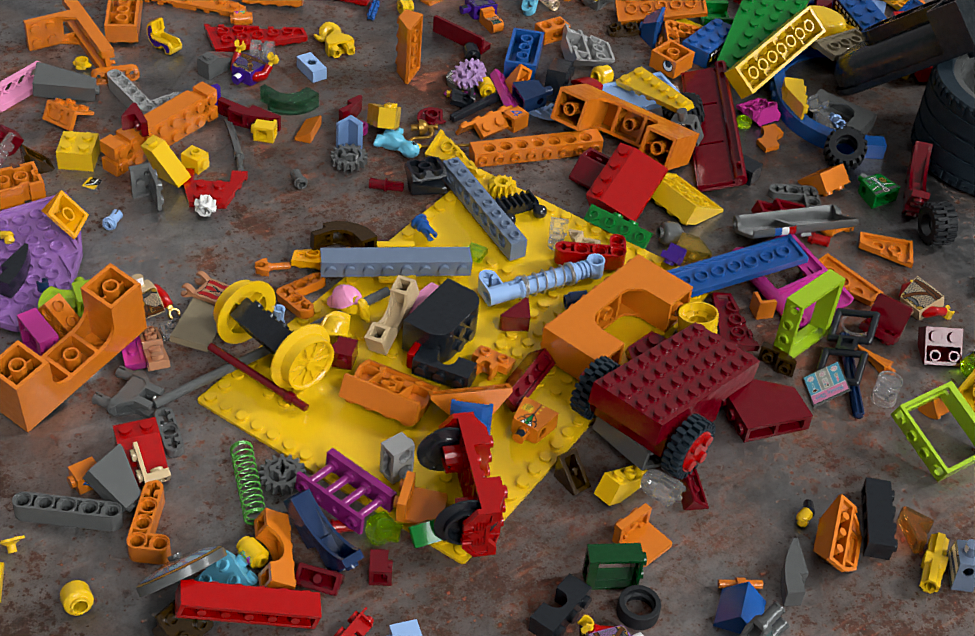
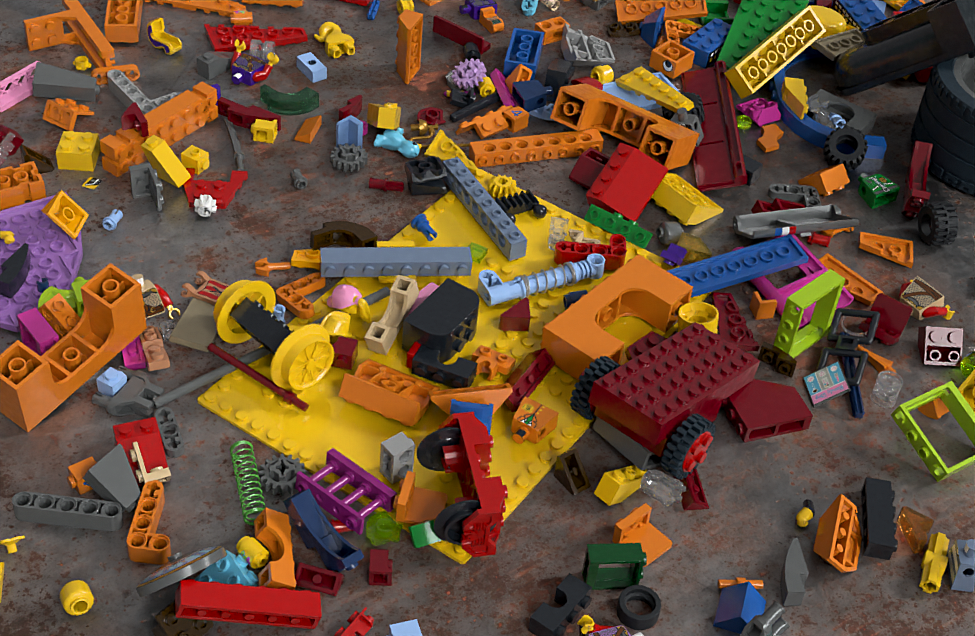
(111, 382): none -> light blue brick

